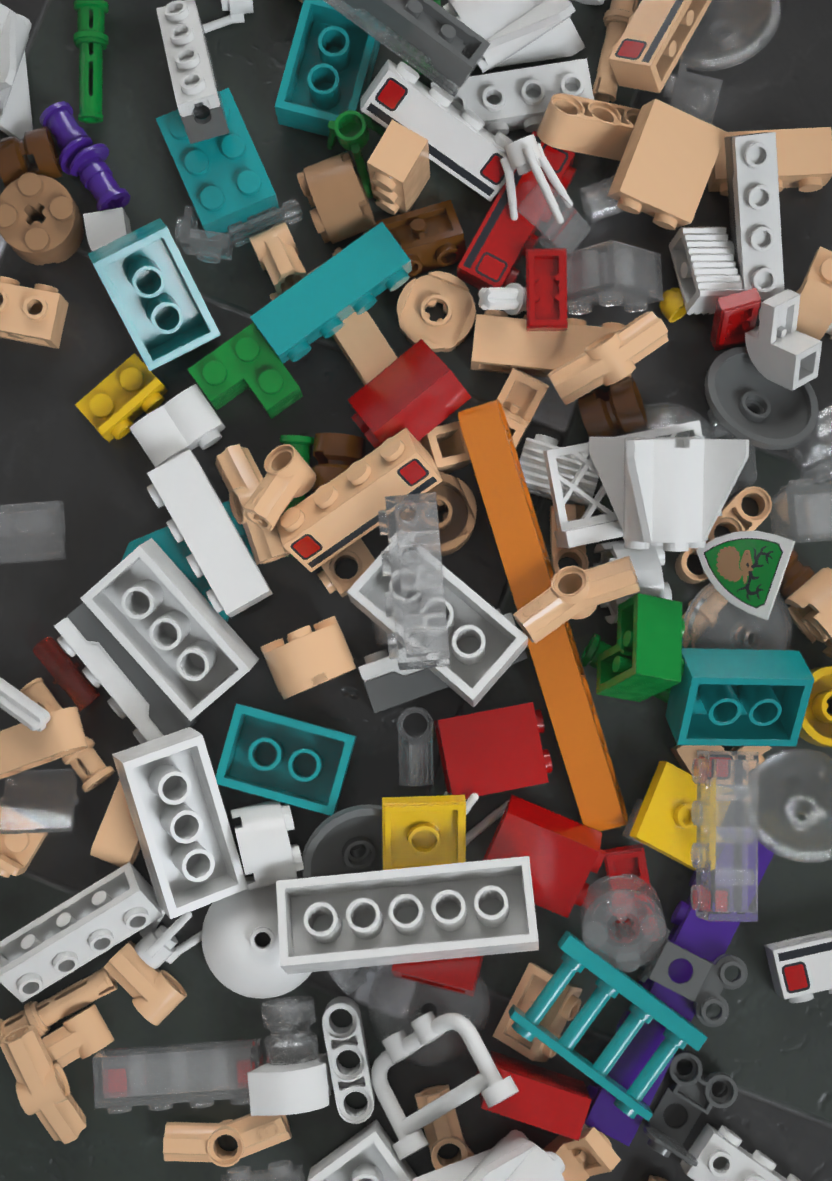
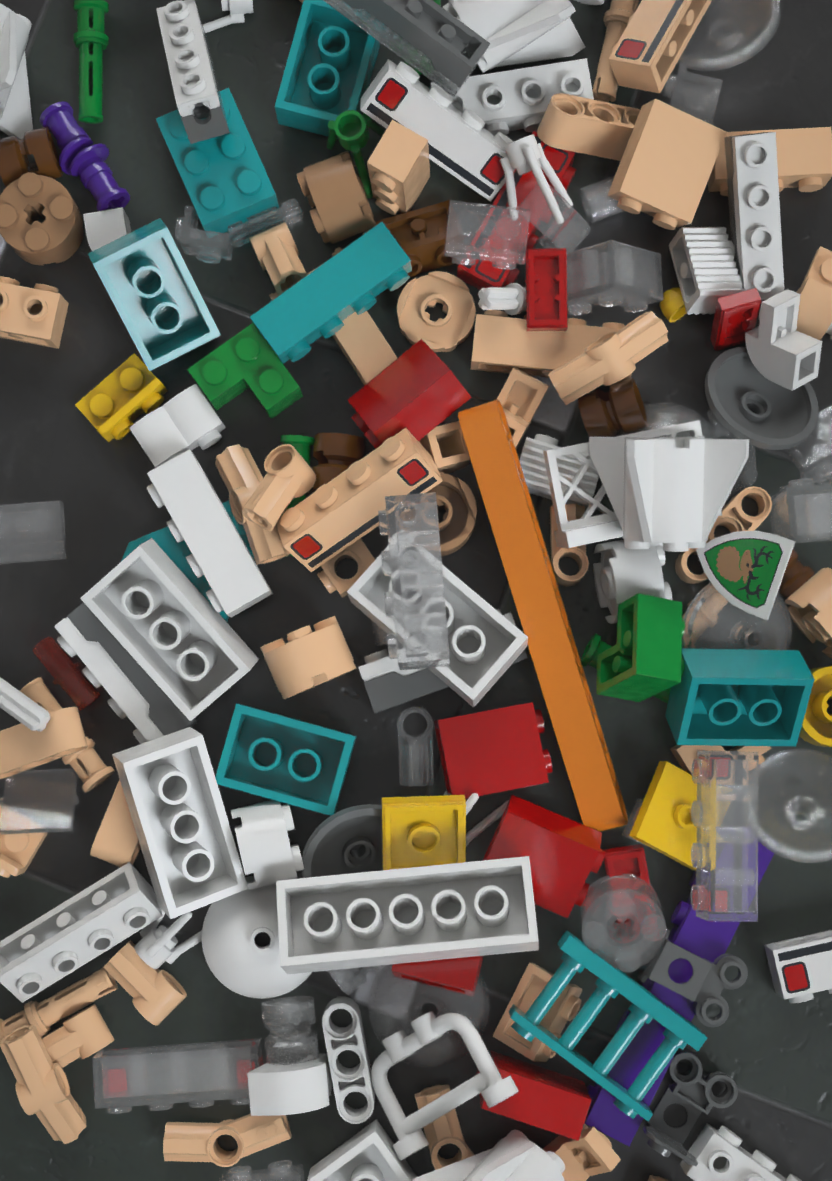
(487, 234): none -> clear bracket
(576, 595): light nougat piece -> none

